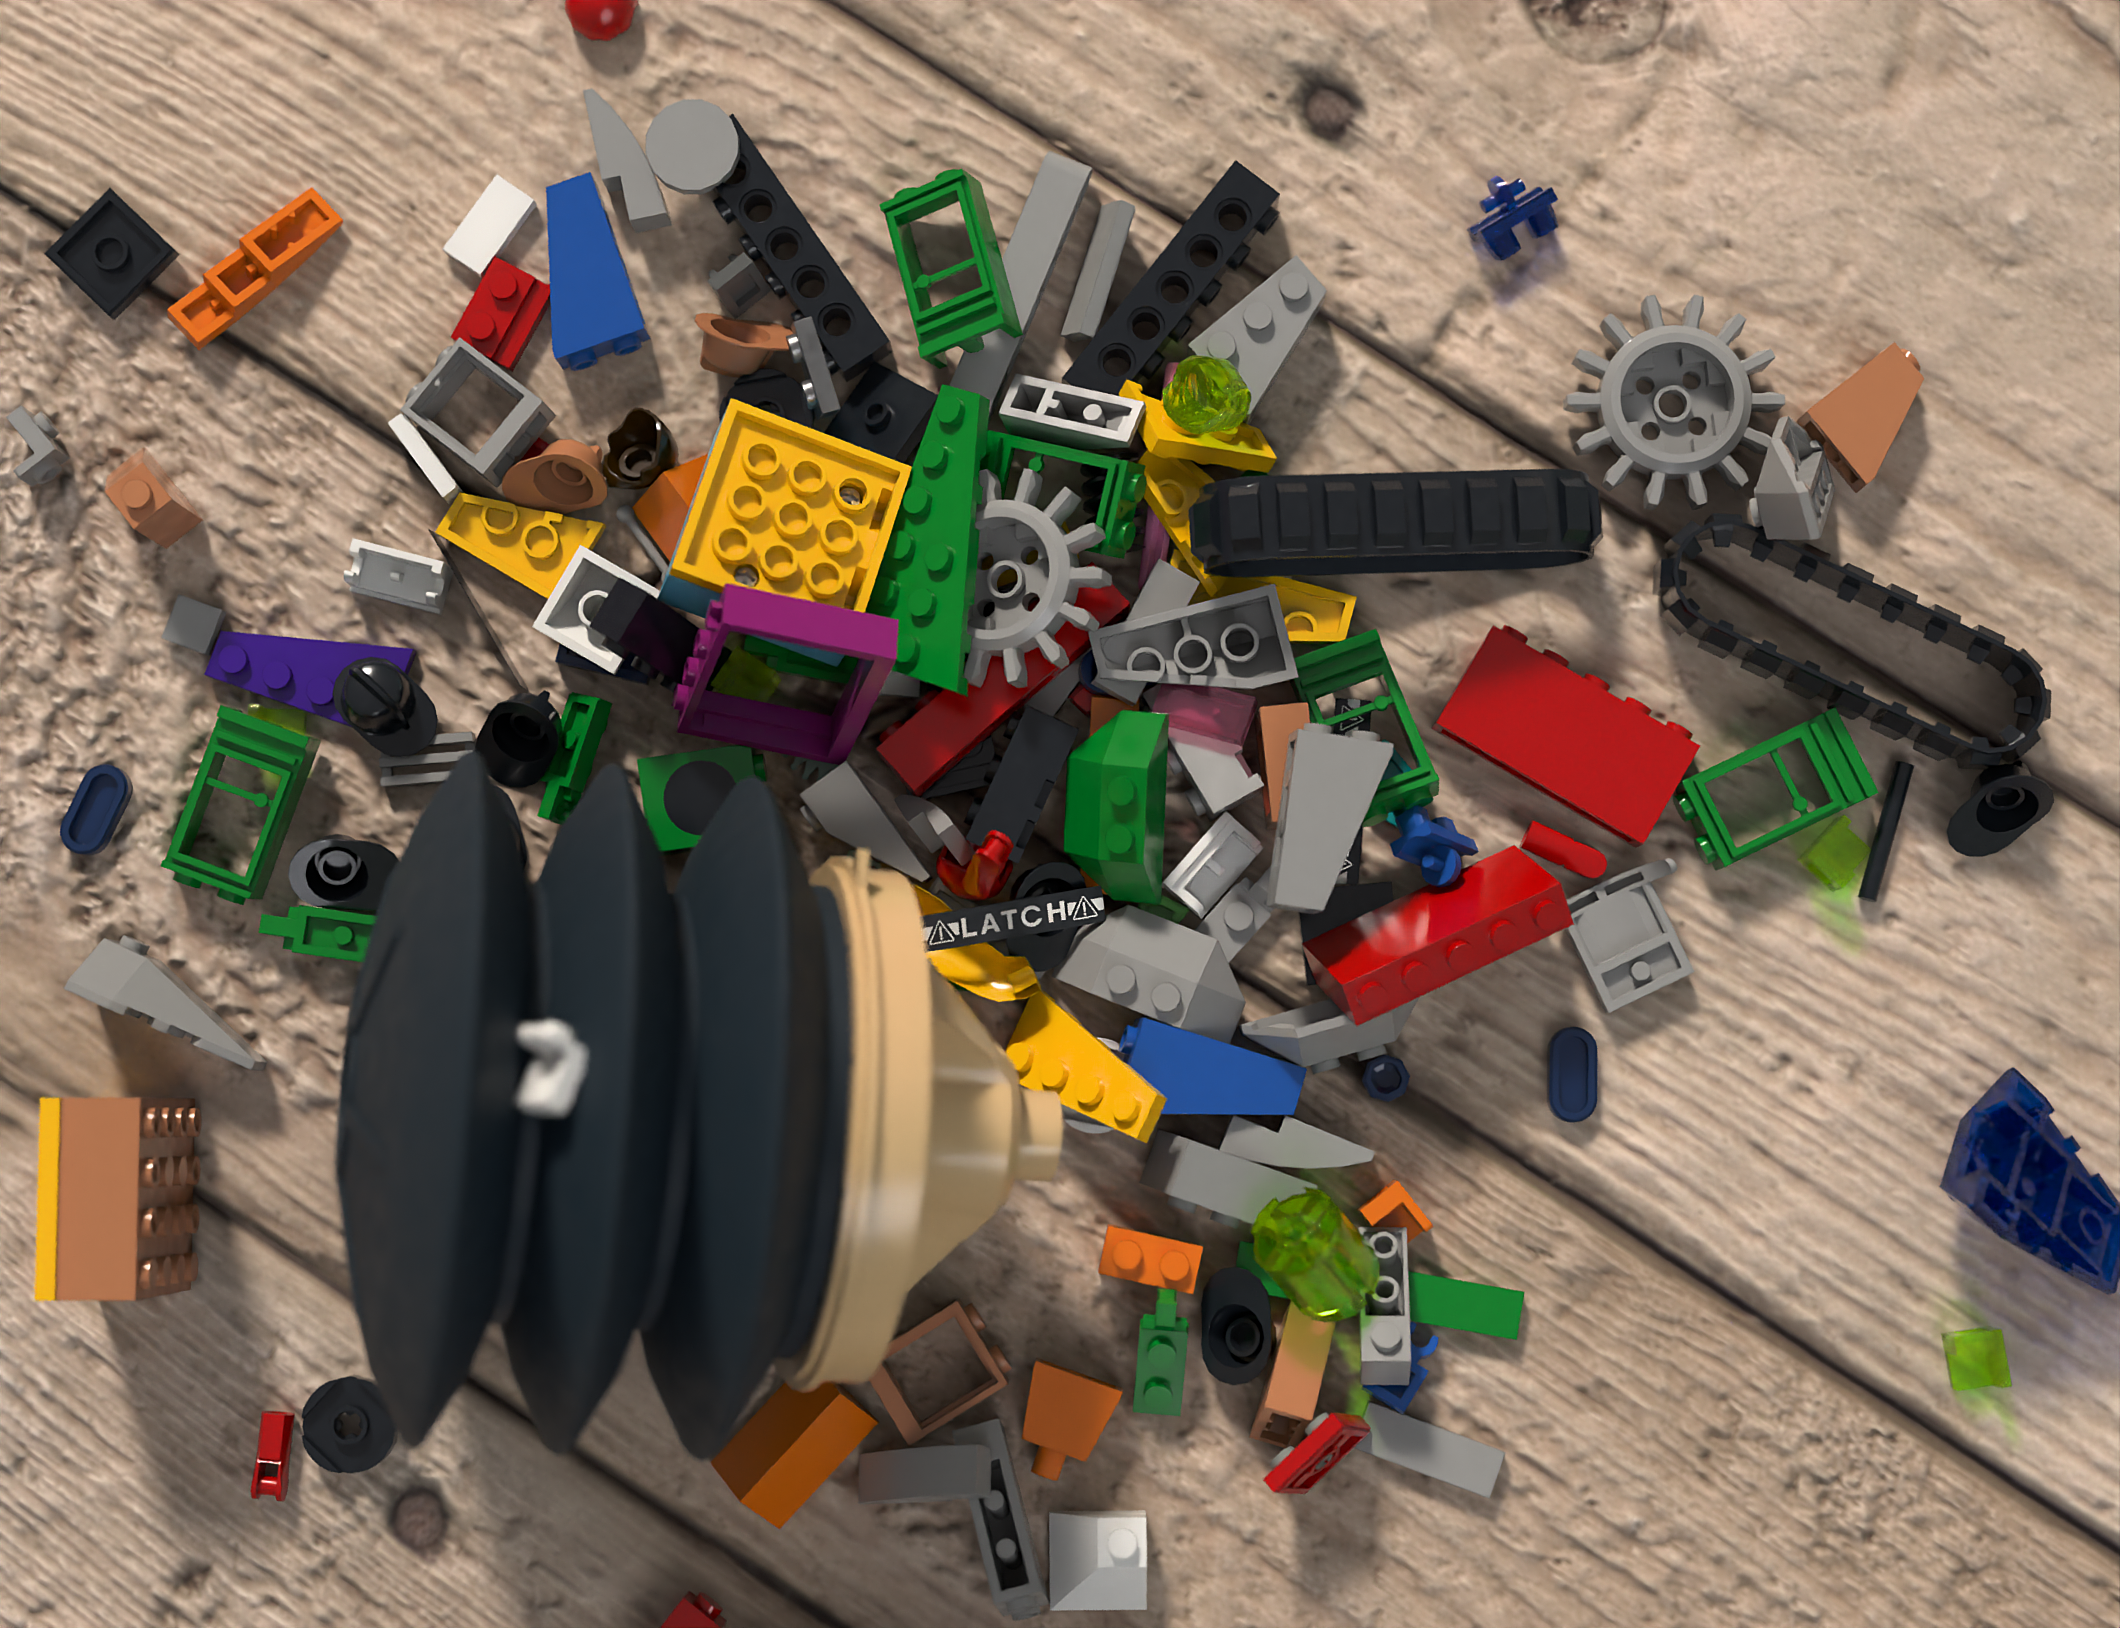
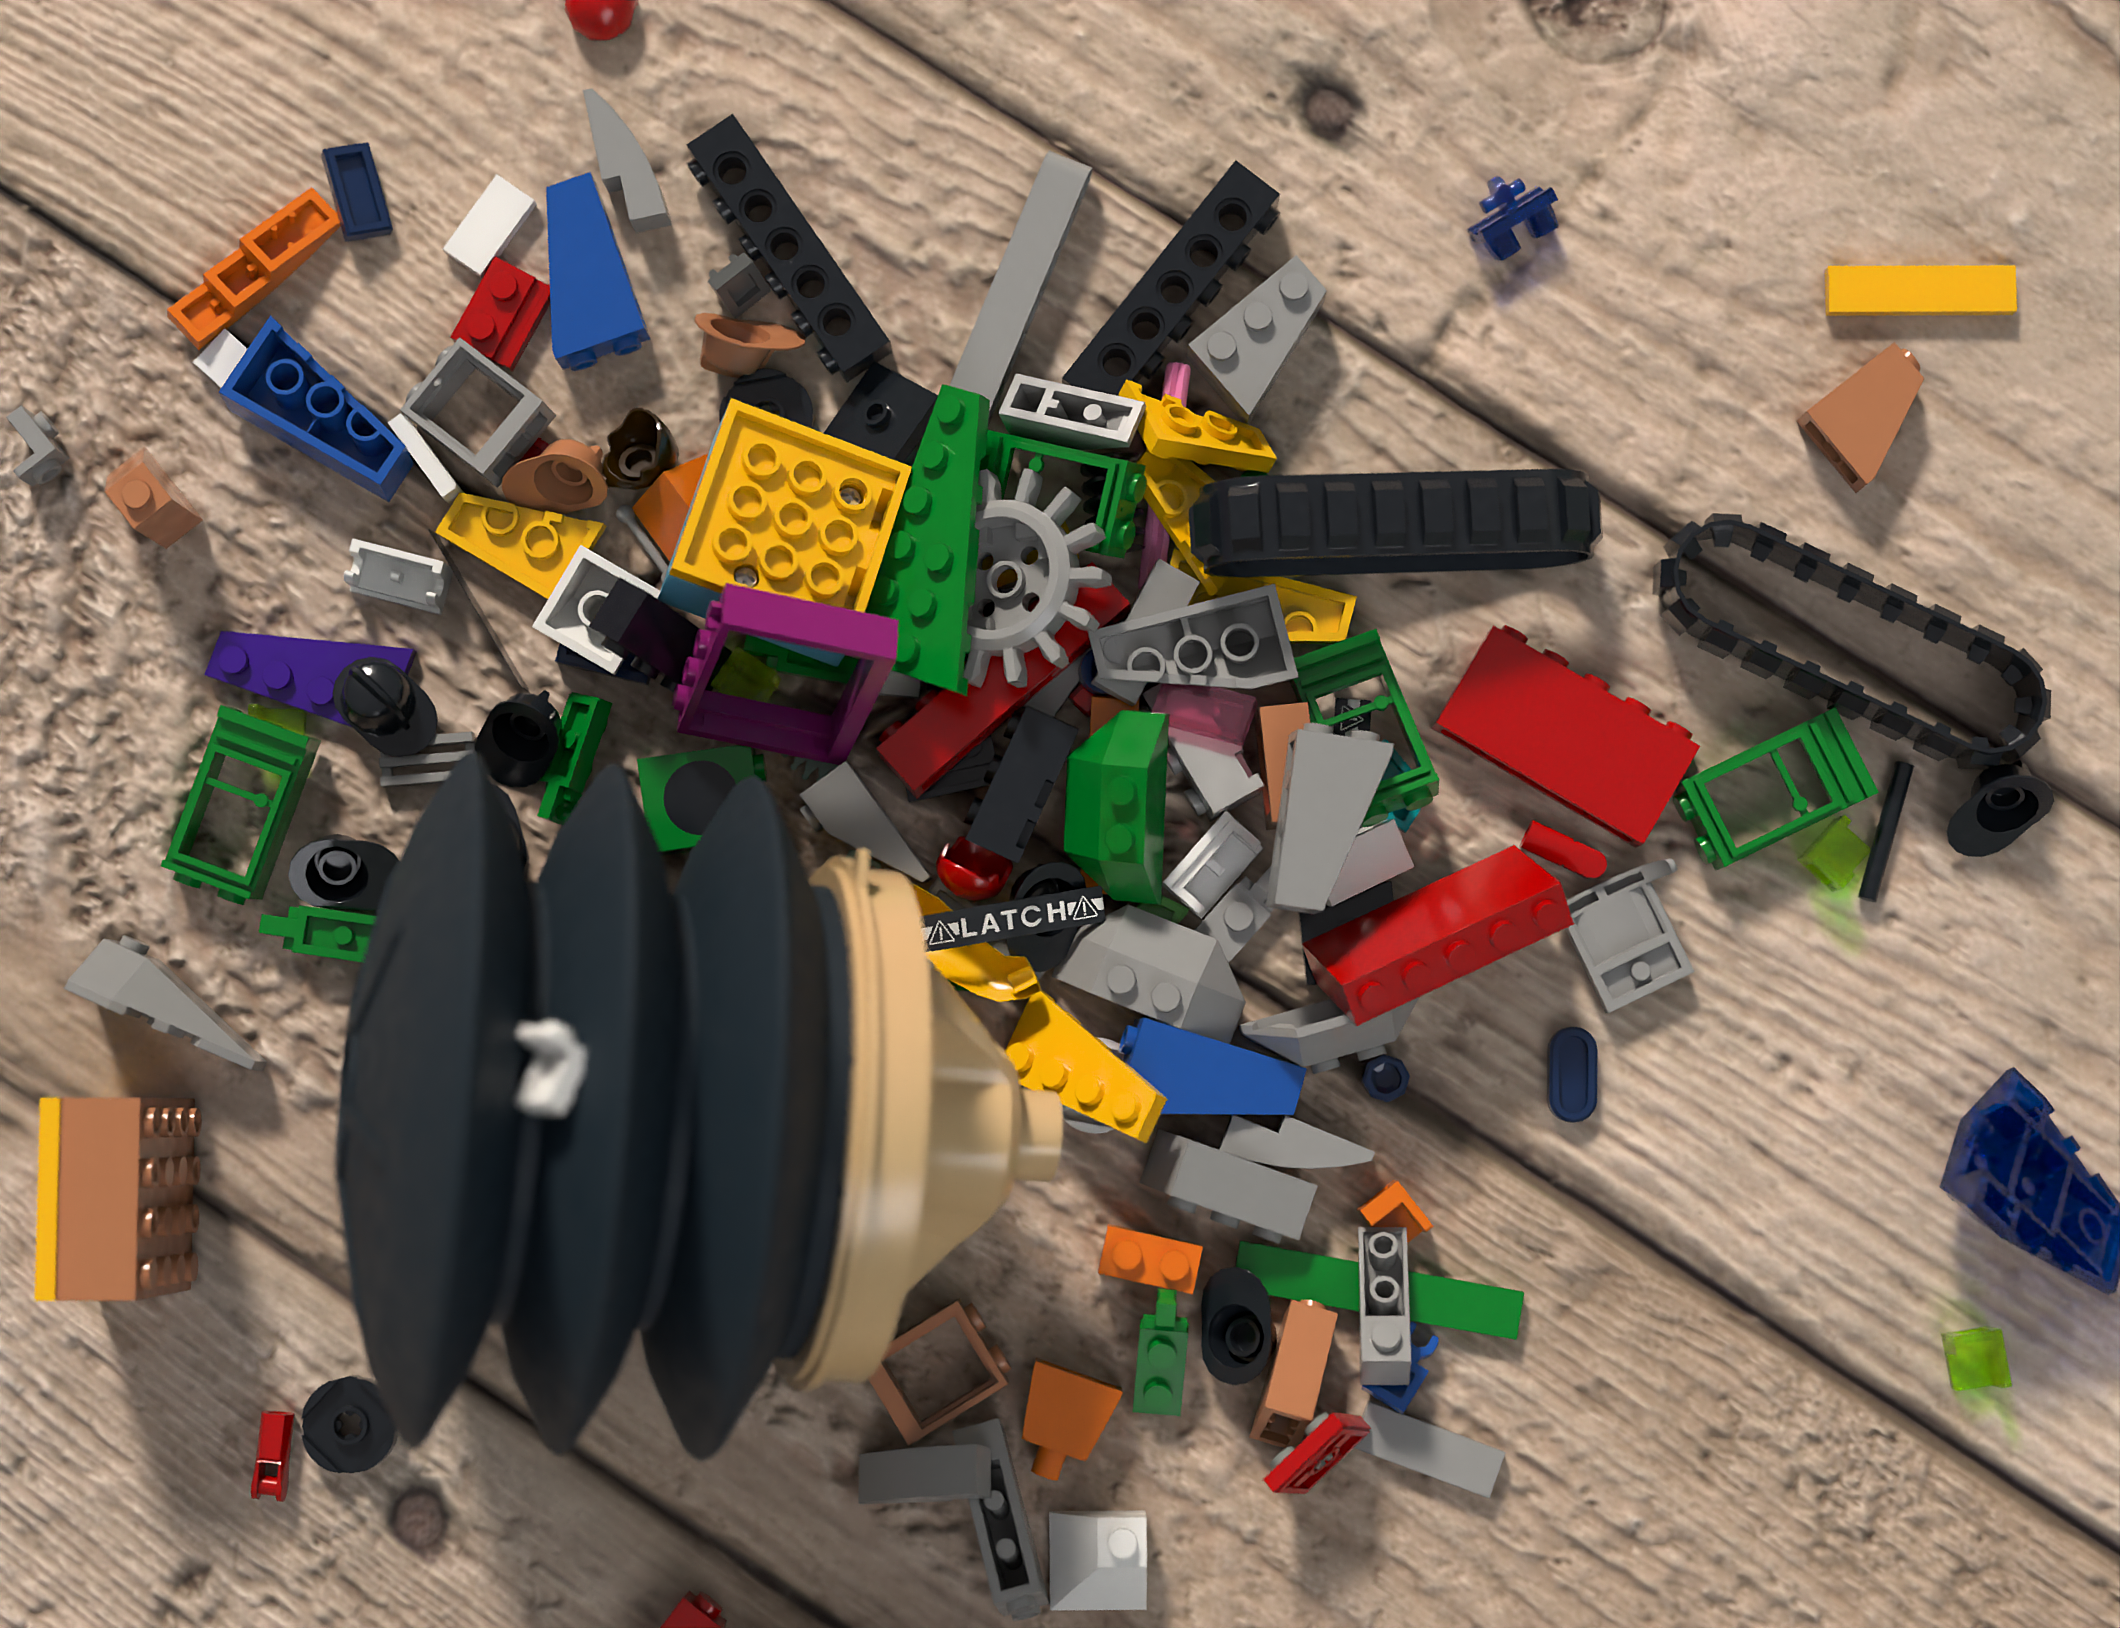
(96, 810): dark blue tile -> none
(111, 254): black plate -> none
(193, 625): light grey tile -> none
(220, 357): none -> white tile
(310, 410): none -> blue wedge
(356, 191): none -> dark blue tile
(692, 146): light grey tile -> none
(792, 1448): orange slope -> none
(818, 385): flat silver wing -> none
(934, 827): light grey slope -> none
(972, 314): green door -> none
(987, 864): red bar -> none
(1098, 271): light grey tile -> none
(1206, 395): clear neon green hair -> none
(1311, 1252): clear neon green cylinder -> none
(1373, 858): none -> white hinge
(1431, 845): blue hips -> none
(1662, 358): light grey gear -> none
(1793, 486): light grey wedge -> none
(1920, 290): none -> yellow tile

